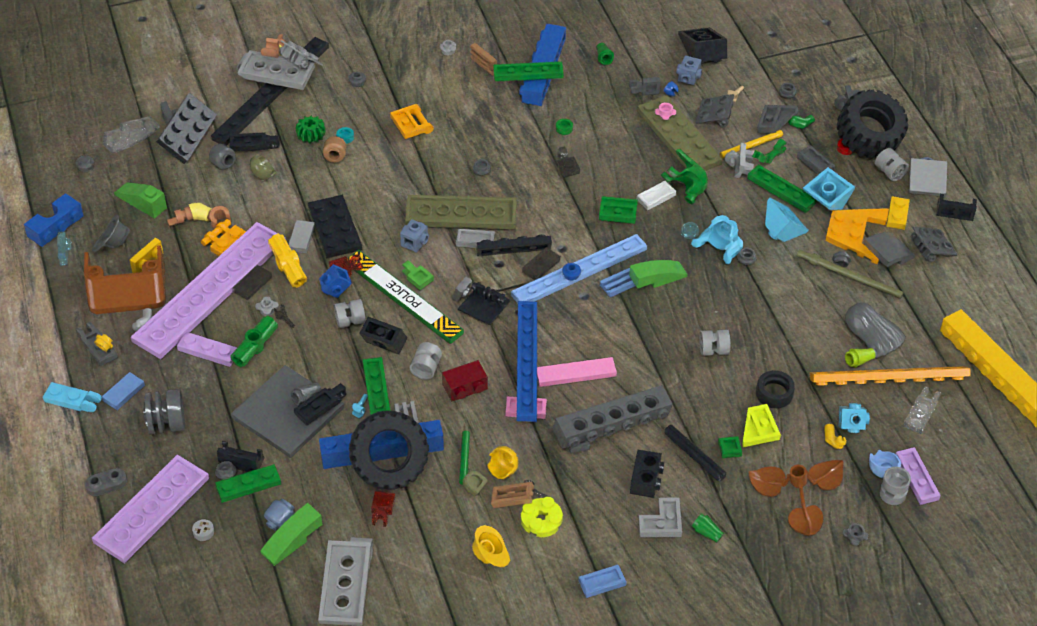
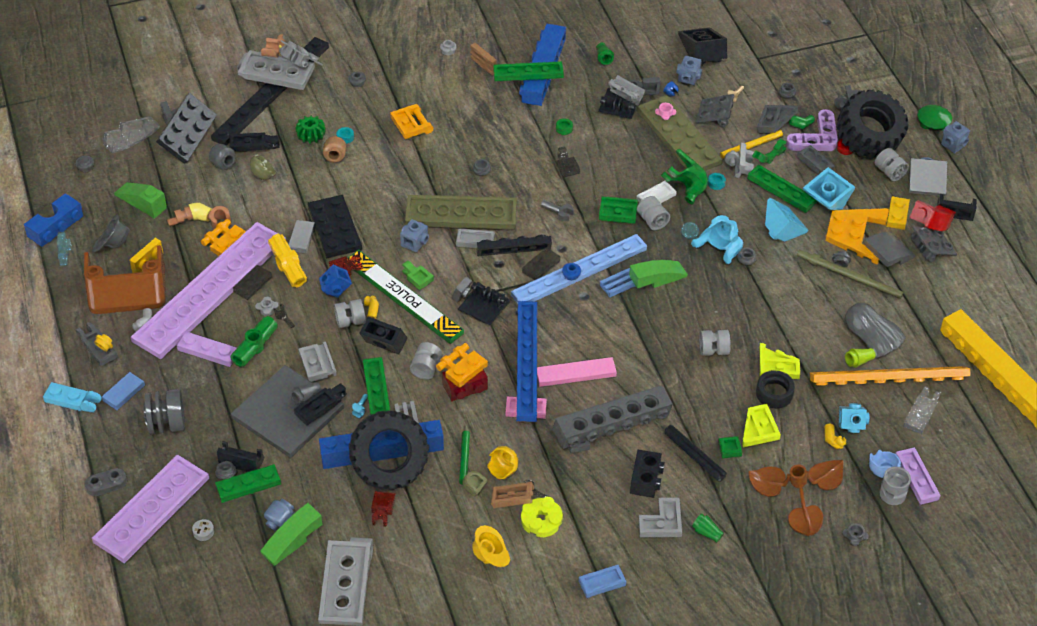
(317, 361): none -> light grey plate
(373, 306): none -> yellow arm
(466, 368): none -> light orange plate
(561, 211): none -> flat silver bar
(616, 105): none -> black hinge
(626, 89): none -> light grey hinge
(653, 212): none -> light grey wheel
(716, 181): none -> teal tile
(778, 361): none -> neon yellow wing
(823, 136): none -> lavender beam
(934, 117): none -> green dish
(935, 218): none -> red brick
(955, 137): none -> sand blue brick

